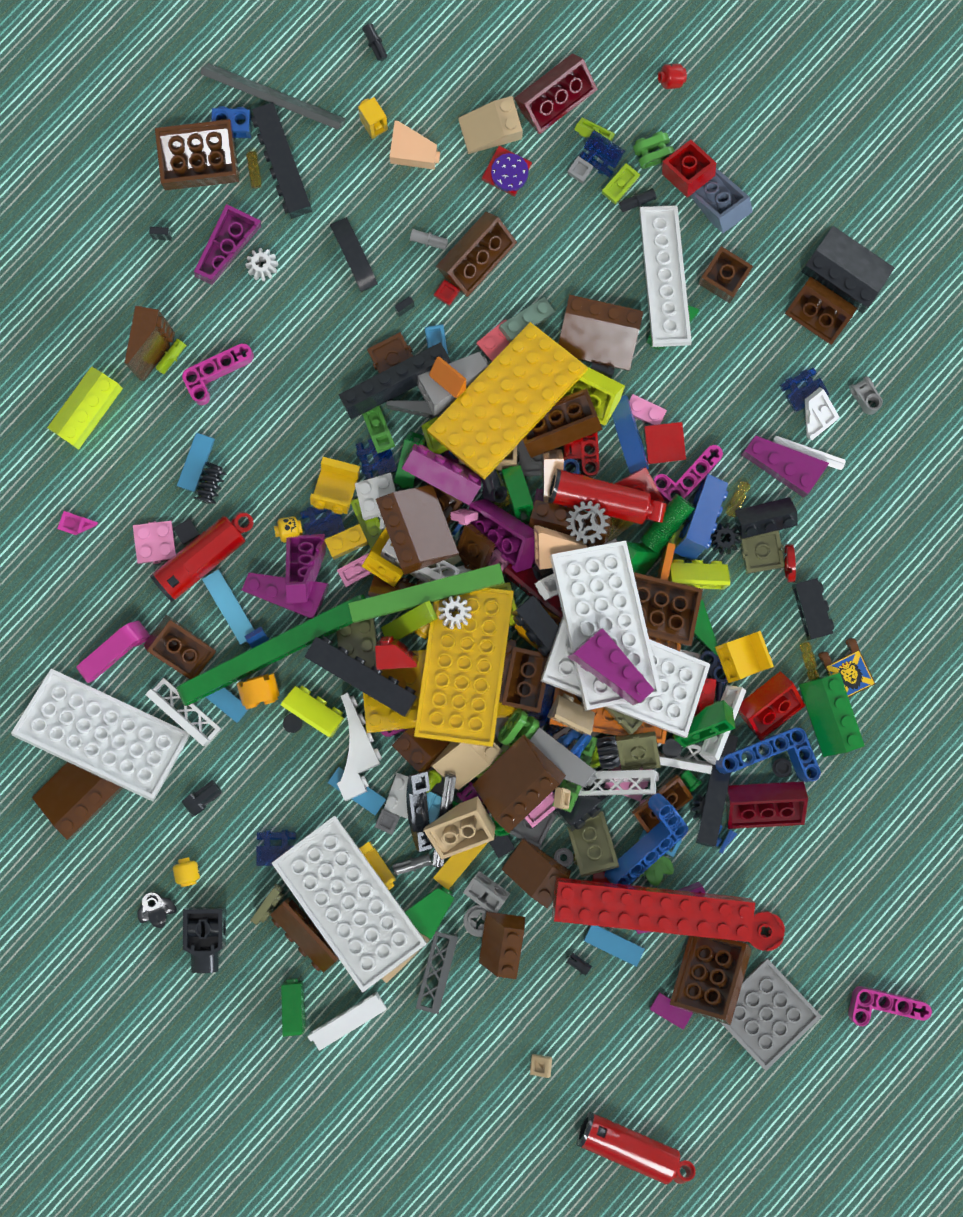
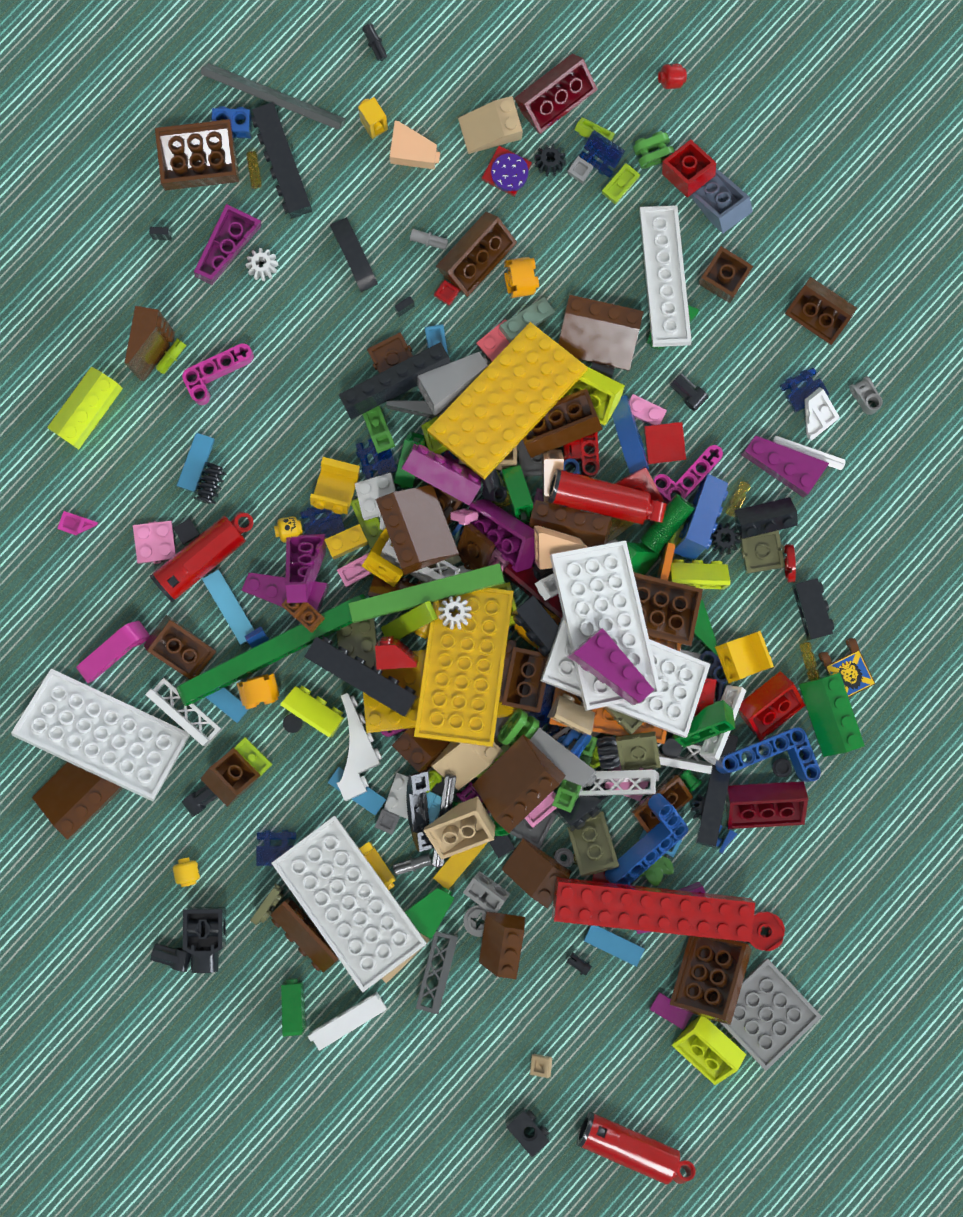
(157, 912): black plate -> none
(176, 958): none -> black piece
(230, 777): none -> reddish brown brick
(253, 756): none -> lime plate
(304, 614): none -> dark orange slope
(448, 377): orange slope -> none
(520, 277): none -> light orange brick
(531, 1143): none -> black brick
(550, 167): none -> black gear
(562, 798): tan tile -> none
(580, 518): light grey gear -> none
(637, 200): black axle -> none
(692, 395): none -> black piece
(709, 1050): none -> neon yellow slope
(848, 269): black slope -> none
(890, 1005): dark pink beam -> none

